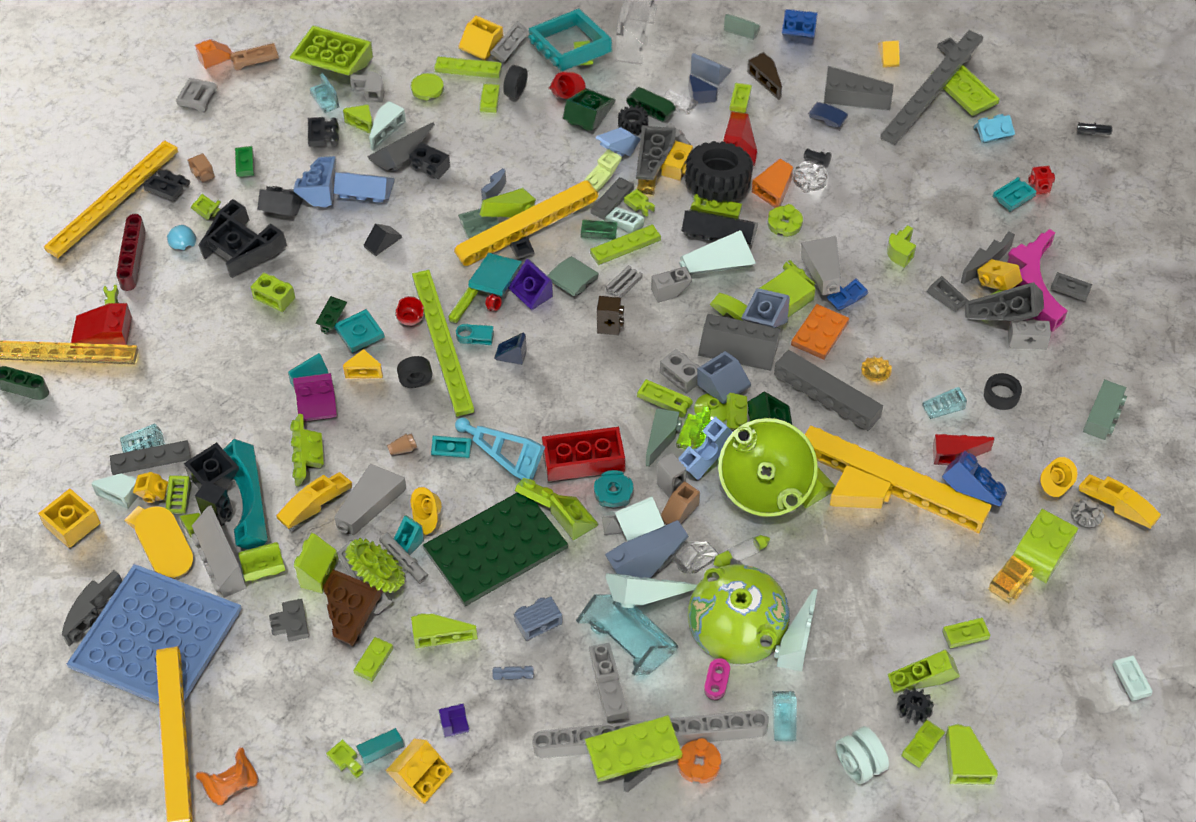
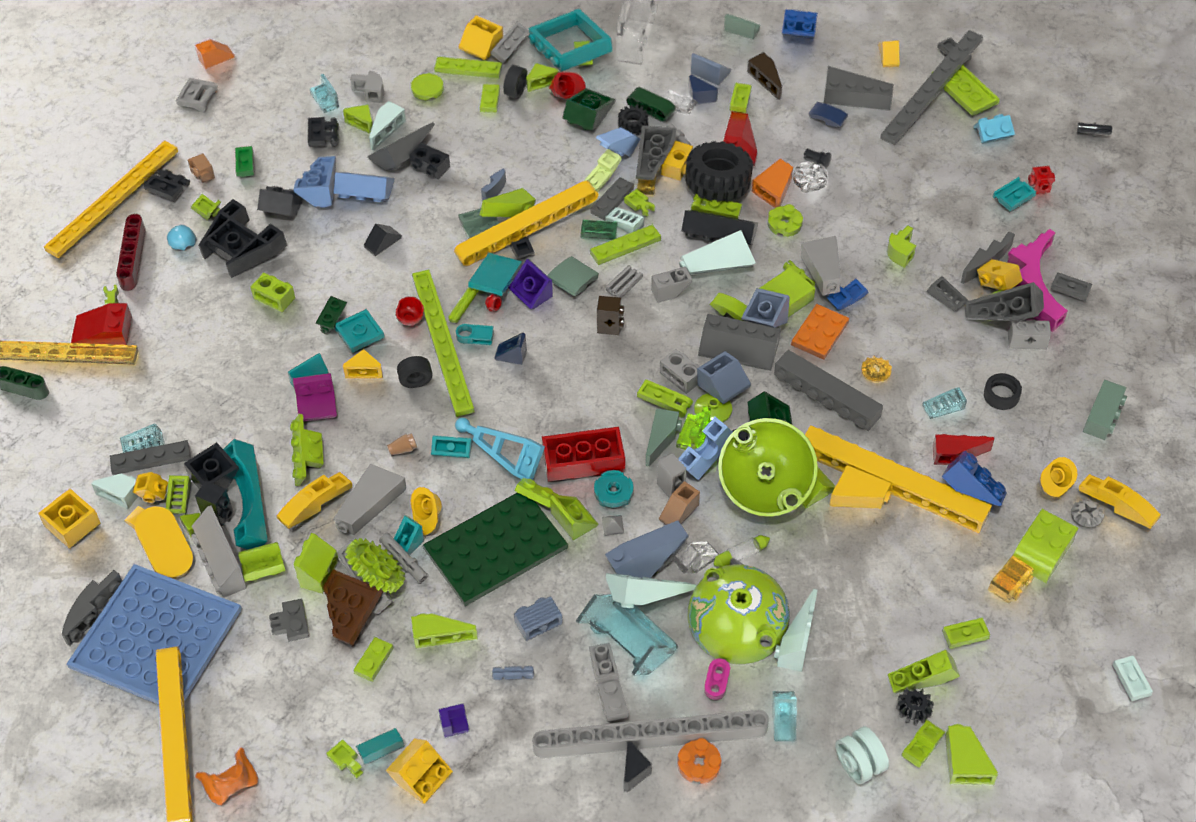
(254, 55): medium nougat plate -> none
(333, 51): lime slope -> none
(540, 77): none -> lime slope
(633, 748): lime plate -> none
(640, 518): light aqua slope -> none
(736, 410): lime plate -> none

